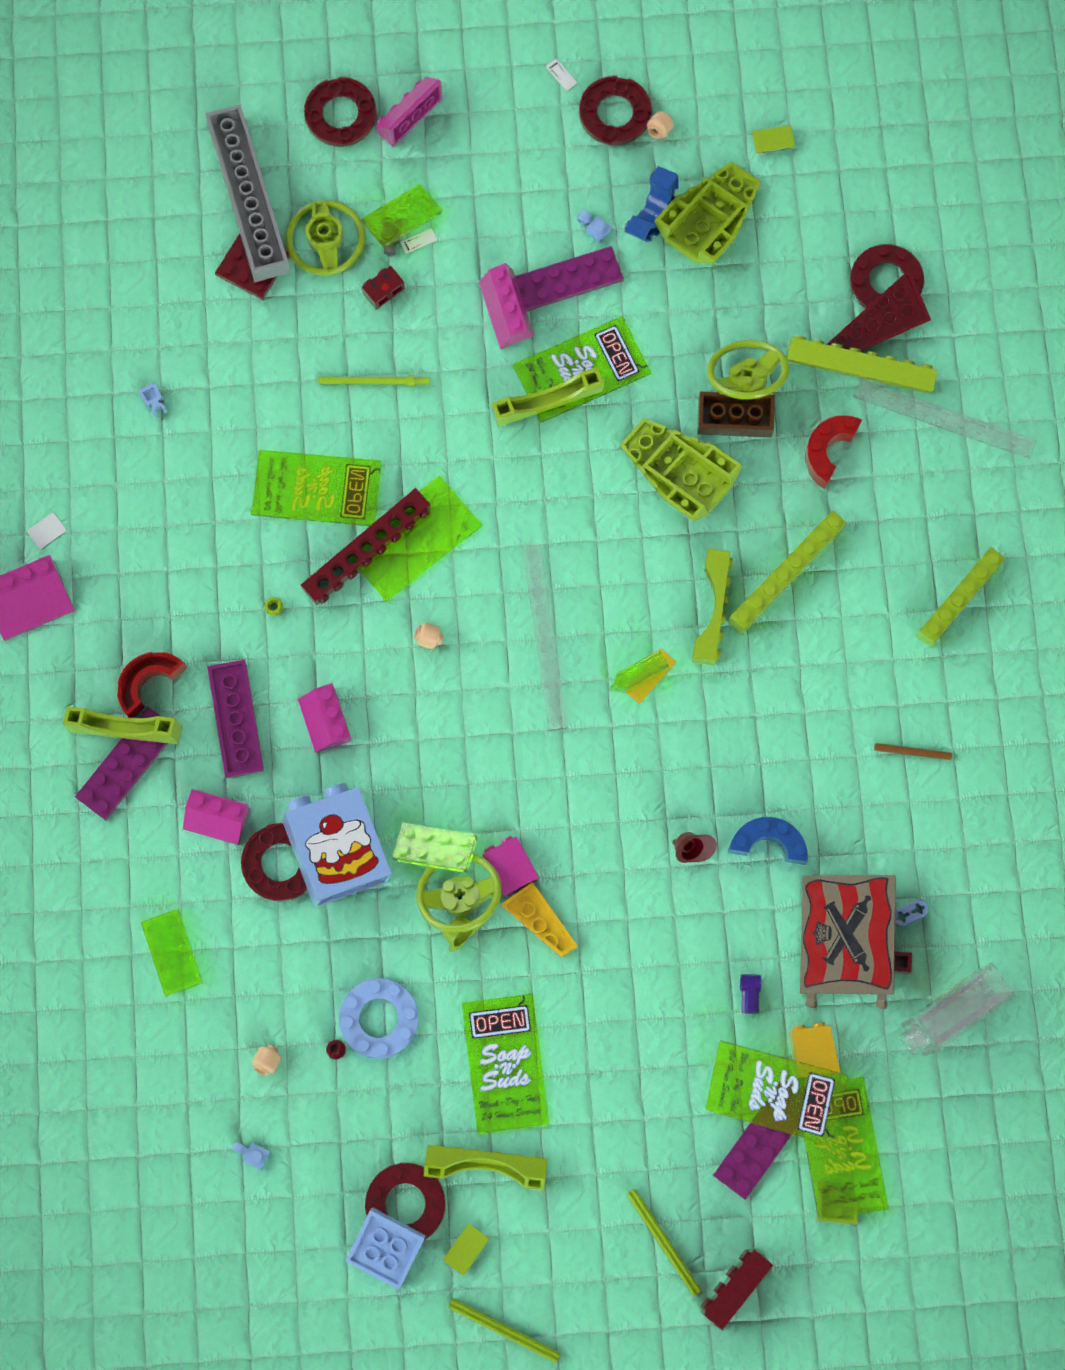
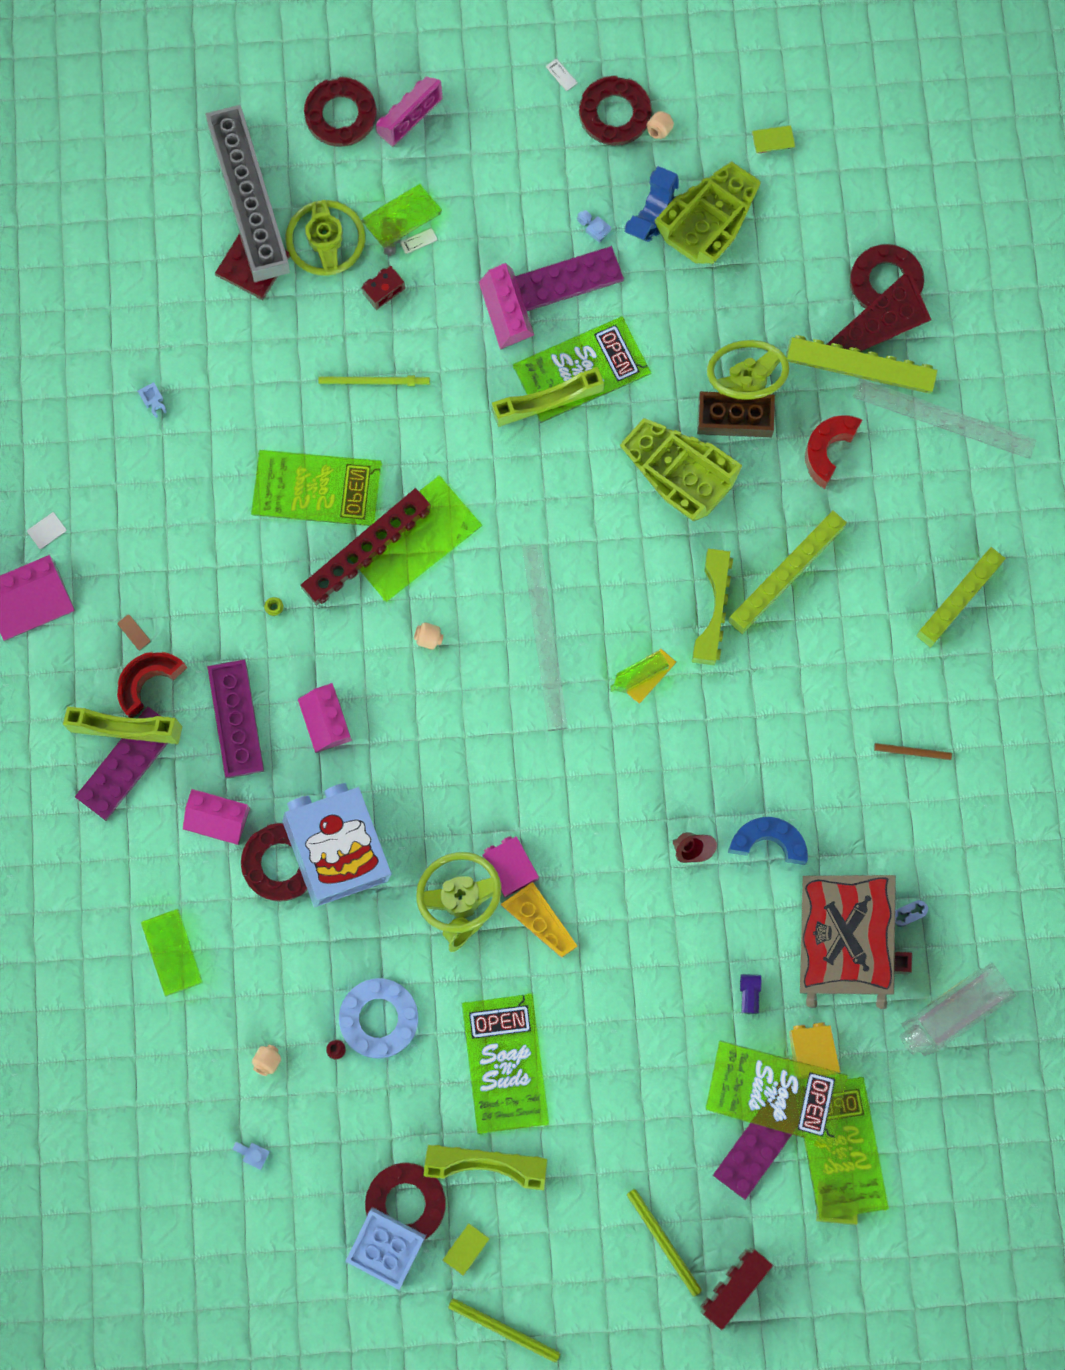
(133, 632): none -> nougat sticker
(434, 847): clear neon green plate -> none

